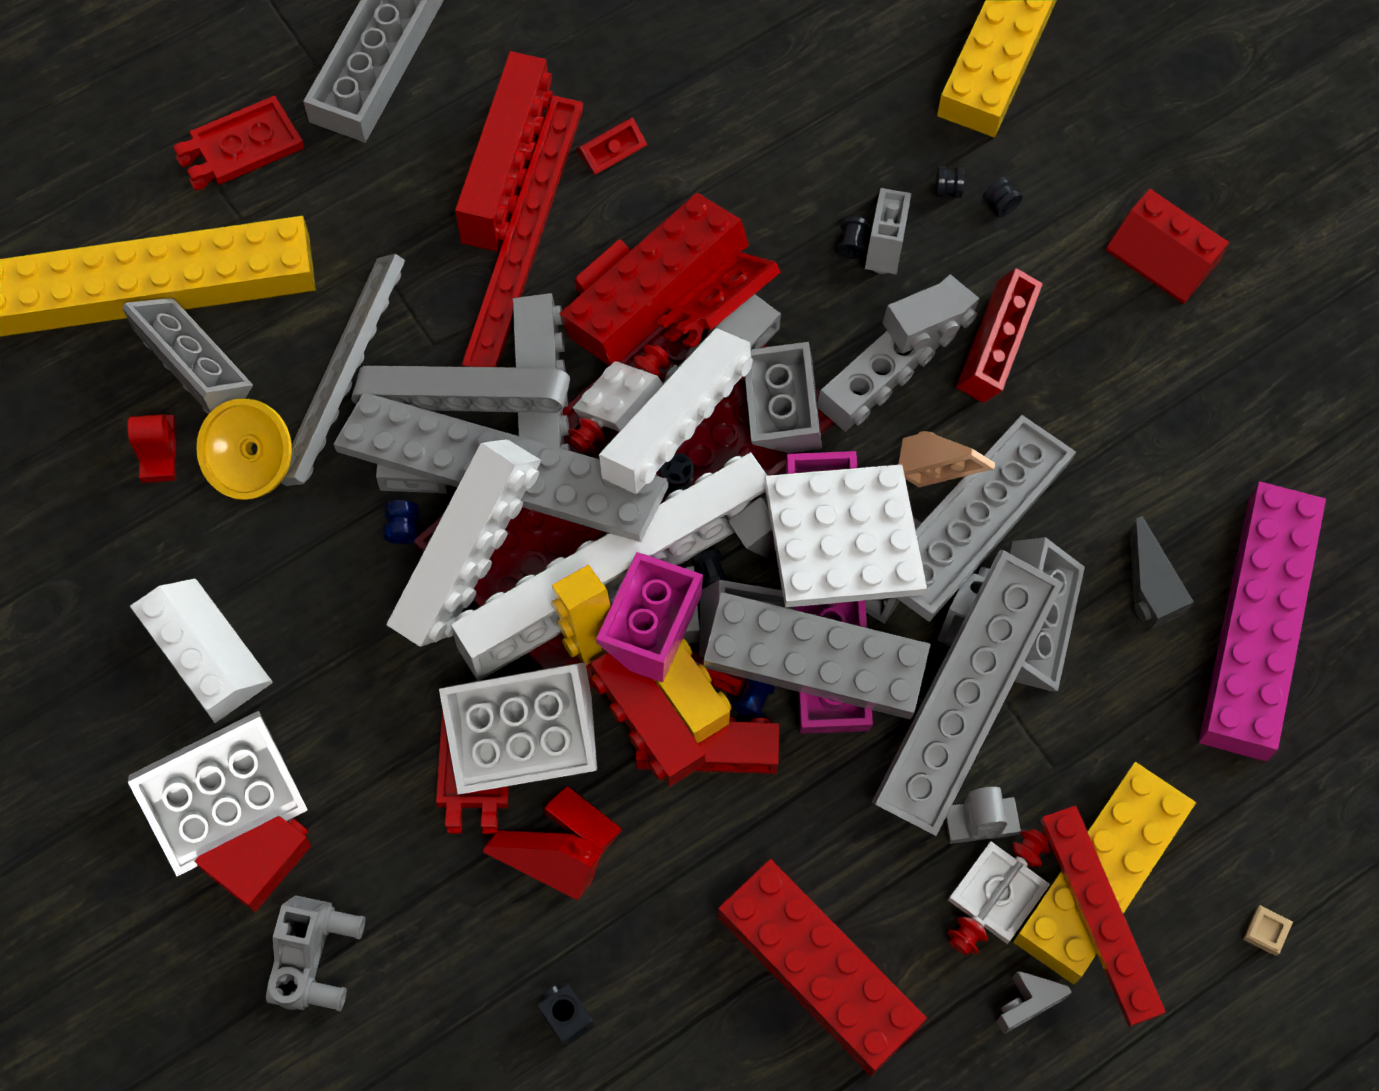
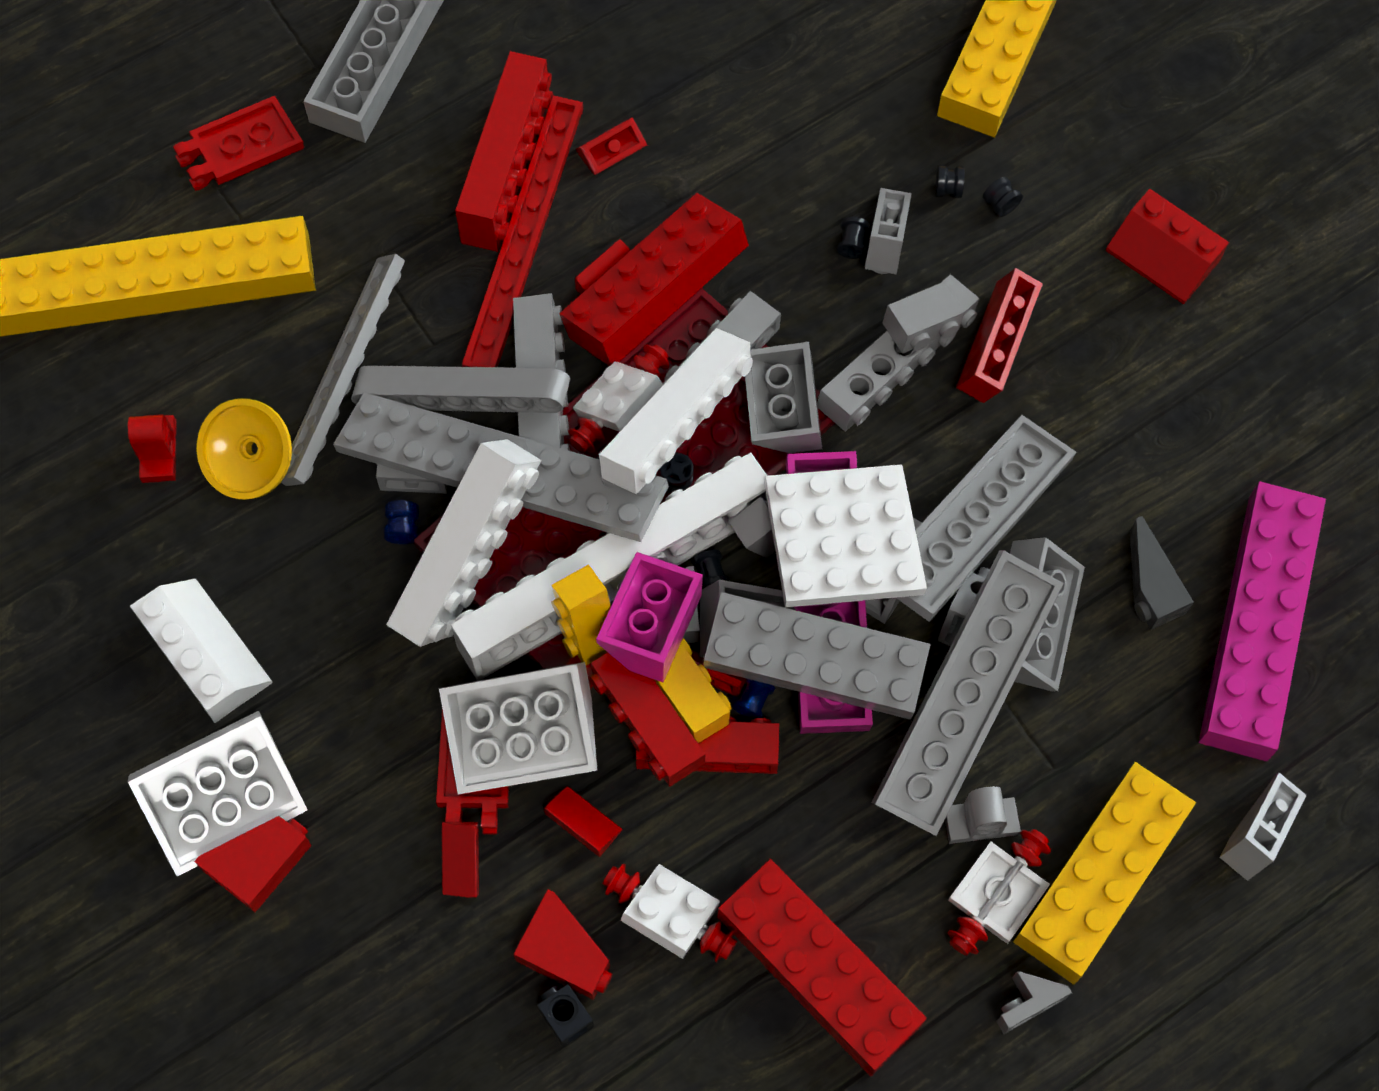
(187, 352): light grey slope -> none
(299, 958): light grey piece -> none
(460, 859): none -> red slope
(551, 858): red slope -> none
(563, 949): none -> red slope
(670, 911): none -> white plate
(717, 296): red tile -> none
(935, 459): light nougat slope -> none
(1102, 916): red plate -> none
(1263, 828): none -> light grey slope
(1267, 930): tan tile -> none

